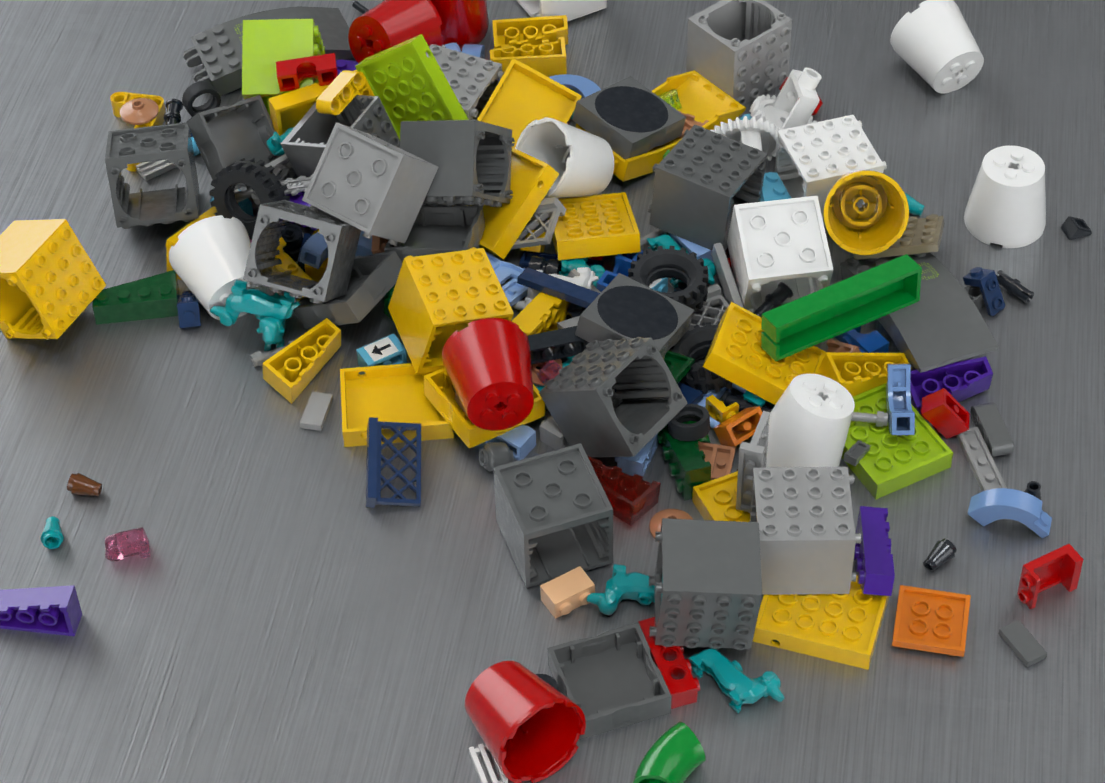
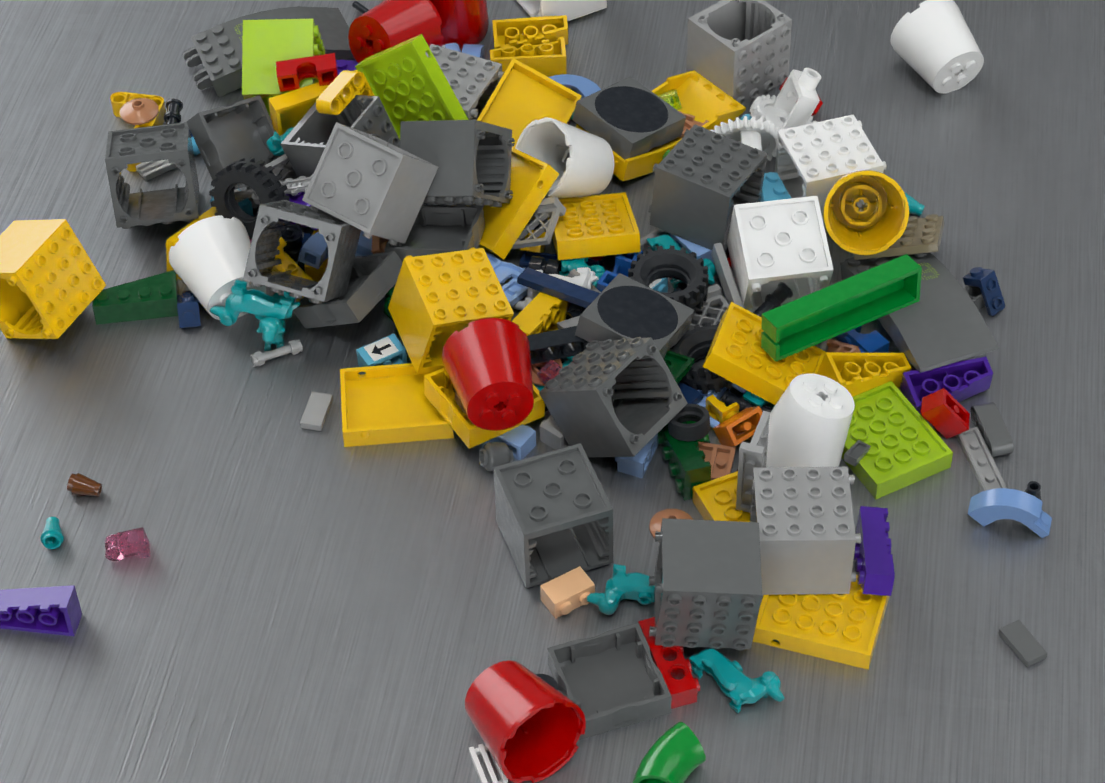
(196, 90): black tyre -> none
(301, 360): yellow wedge -> none
(374, 466): dark blue fence -> none
(627, 494): clear red wedge -> none
(880, 418): light grey bar -> none
(898, 400): medium blue arch -> none
(931, 620): orange plate -> none
(940, 554): black cone -> none
(1008, 198): white cone -> none
(1014, 287): black pin -> none
(1047, 571): red panel -> none
(1075, 228): black slope -> none

